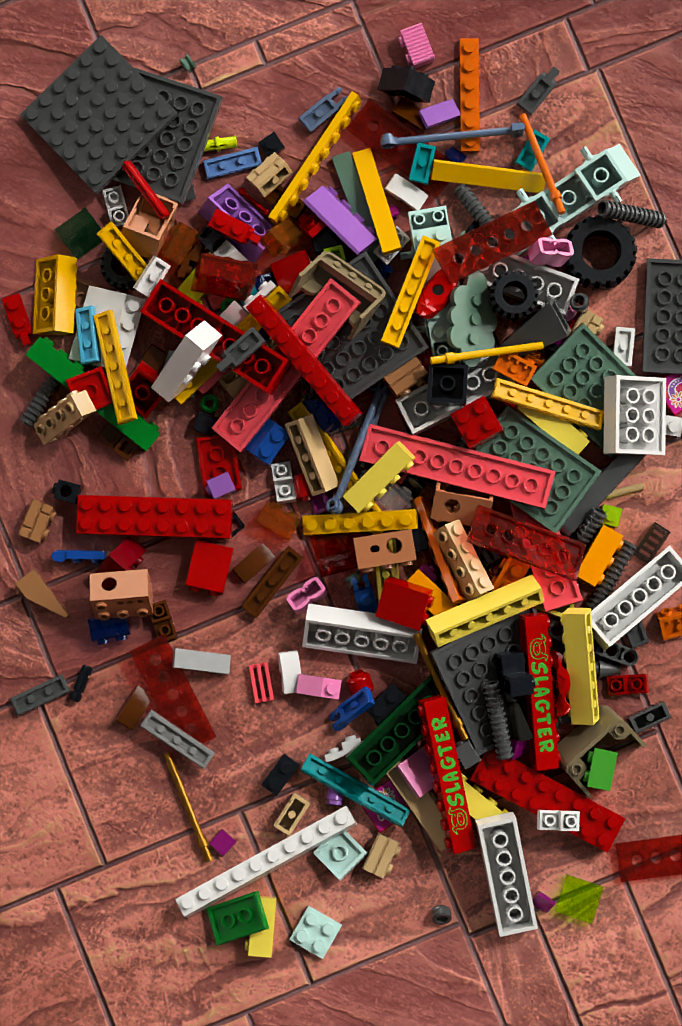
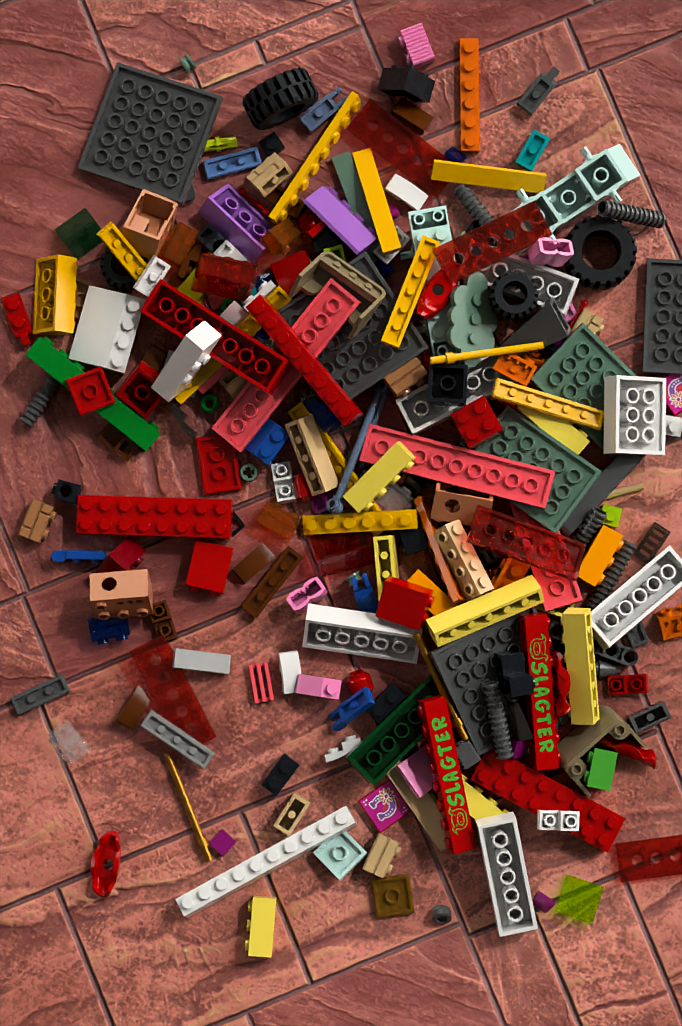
(36, 590): medium nougat slope -> none
(64, 416): tan brick -> none
(69, 742): none -> clear brick
(81, 683): black axle -> none
(87, 335): medium azure tile -> none
(99, 114): dark grey plate -> none
(103, 879): none -> red piece
(115, 367): yellow tile -> none
(116, 205): white slope -> none
(145, 190): red axle -> none
(181, 417): none -> clear smoke slope
(204, 423): black slope -> none
(220, 486): medium lavender brick -> none
(233, 228): red hinge -> none
(237, 918): green tile -> none
(241, 350): dark grey hinge -> none
(245, 477): none -> sand green bush
(280, 98): none -> black tyre
(315, 932): light aqua plate -> none
(334, 798): medium lavender cone -> none
(355, 790): teal tile -> none
(373, 550): nougat piece -> none
(388, 141): sand blue hinge -> none
(393, 895): none -> pearl gold tile
(422, 163): teal plate -> none
(429, 571): magenta plate -> none
(439, 113): medium lavender tile -> none
(555, 194): orange bar -> none
(579, 303): dark grey cone -> none
(624, 344): white plate -> none
(629, 748): none -> red piece

